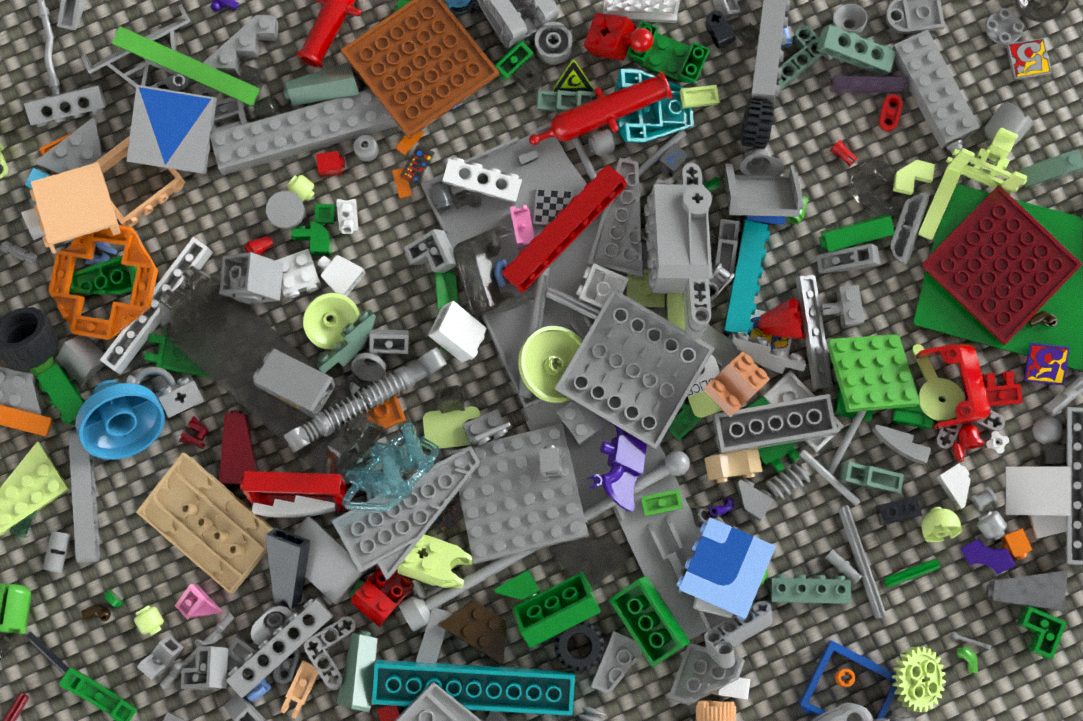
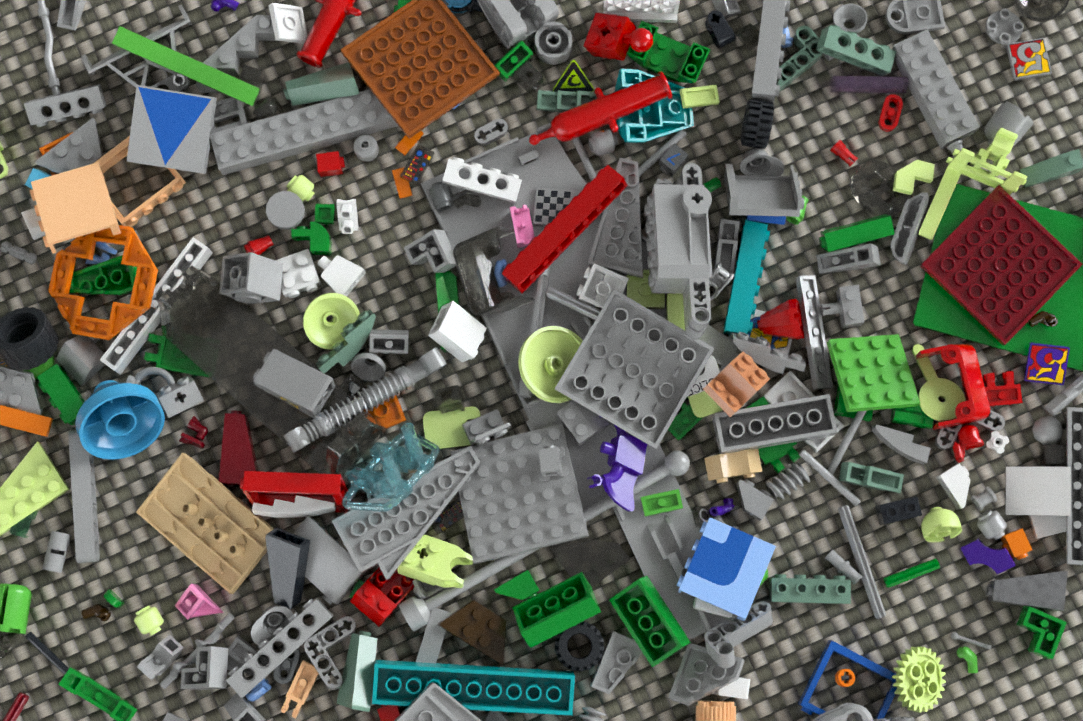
(288, 23): none -> white tile
(493, 136): none -> light grey beam

